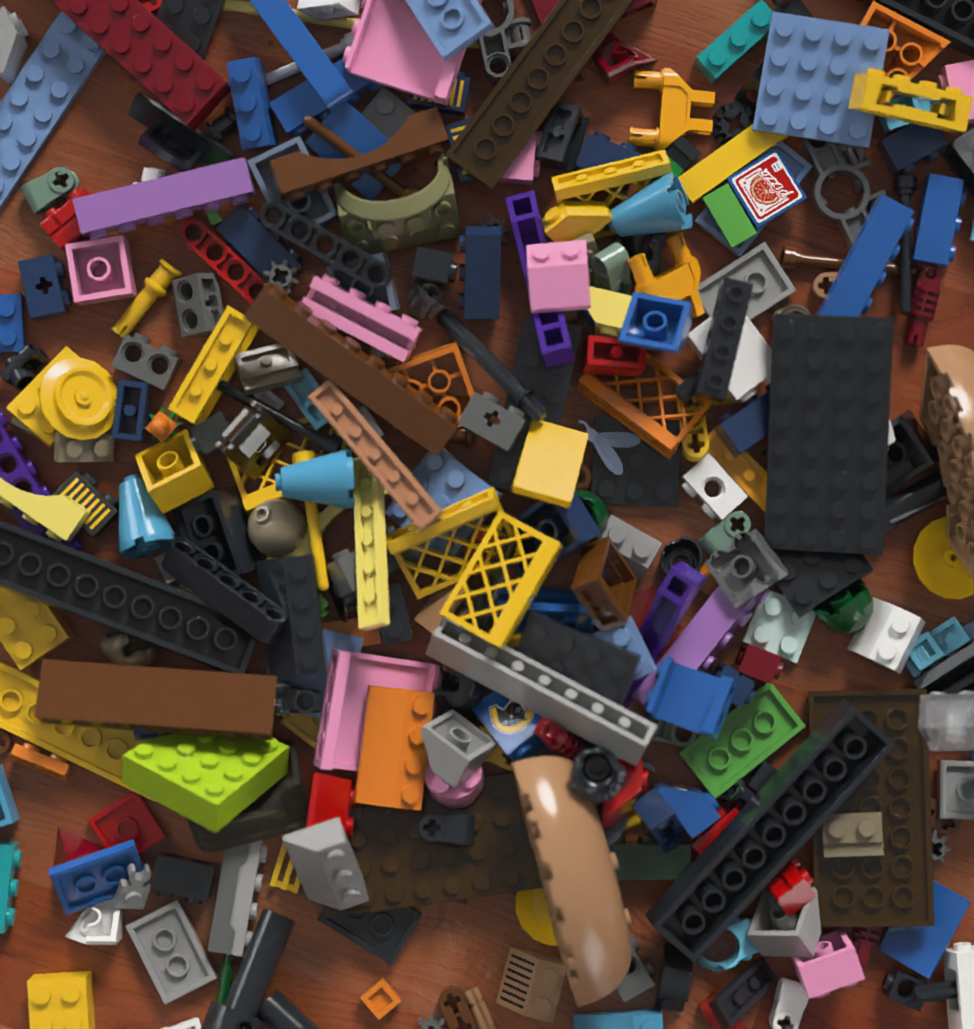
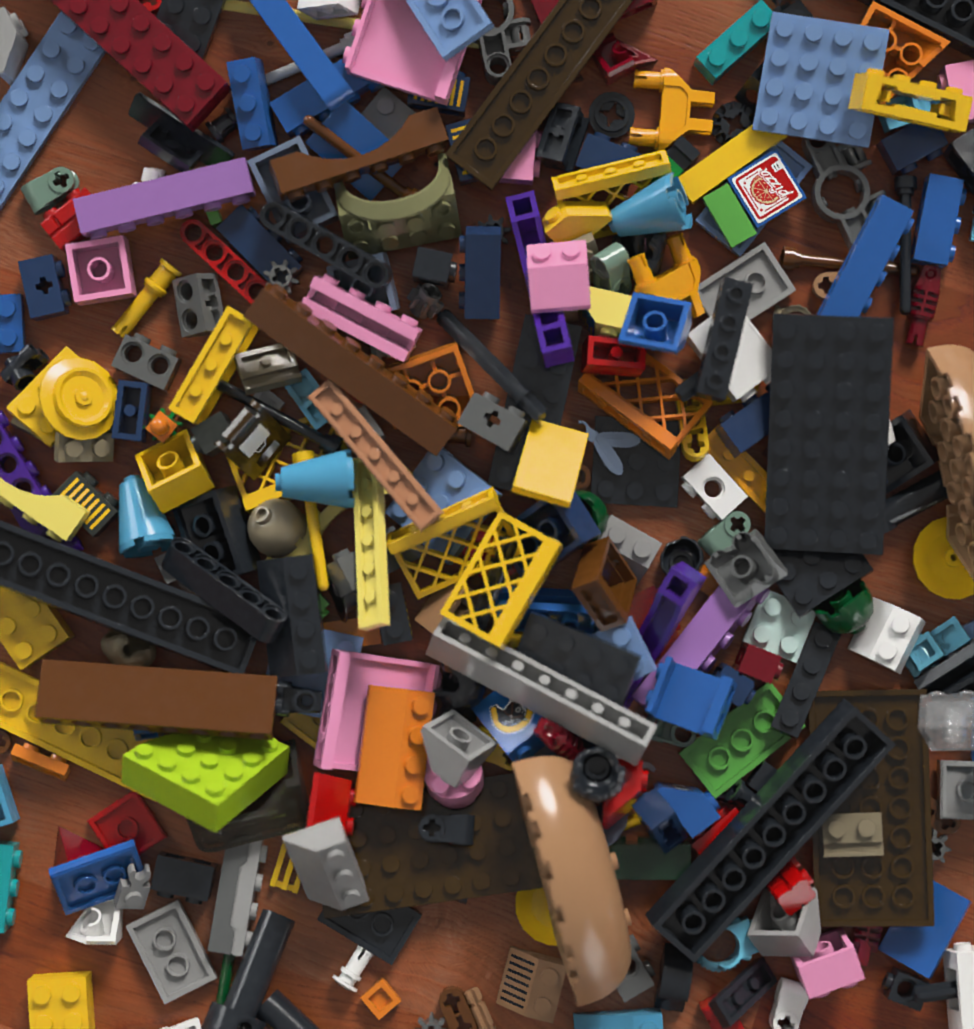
(353, 969): none -> white pin
(624, 110): none -> black gear
(805, 681): none -> black plate

